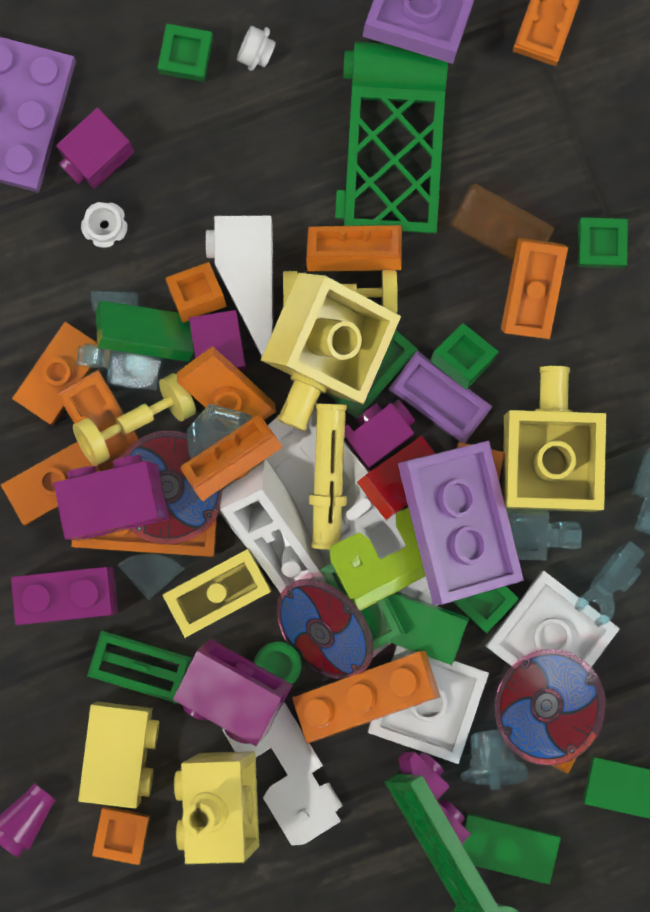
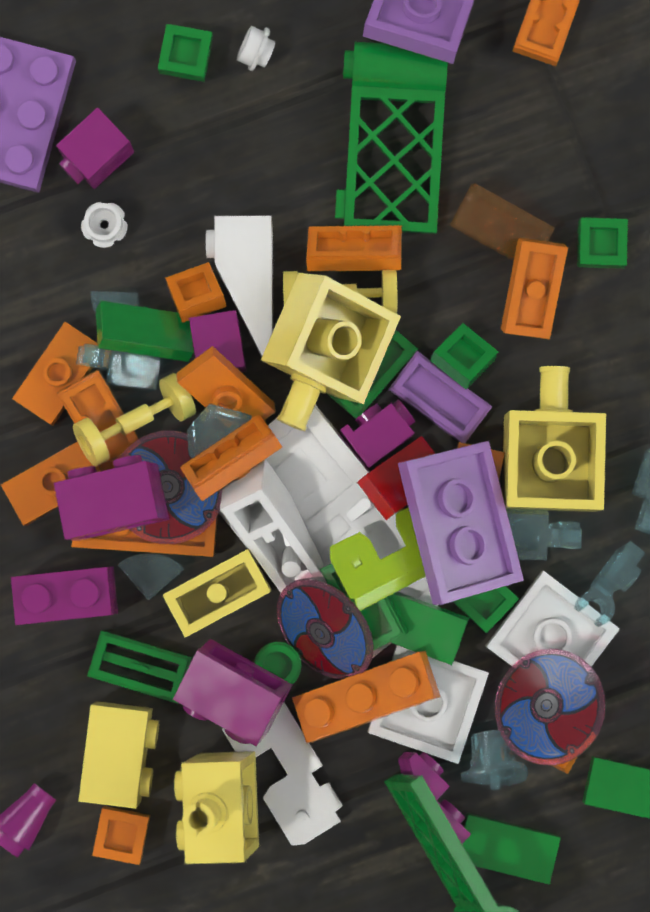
(328, 476): light yellow pin -> none

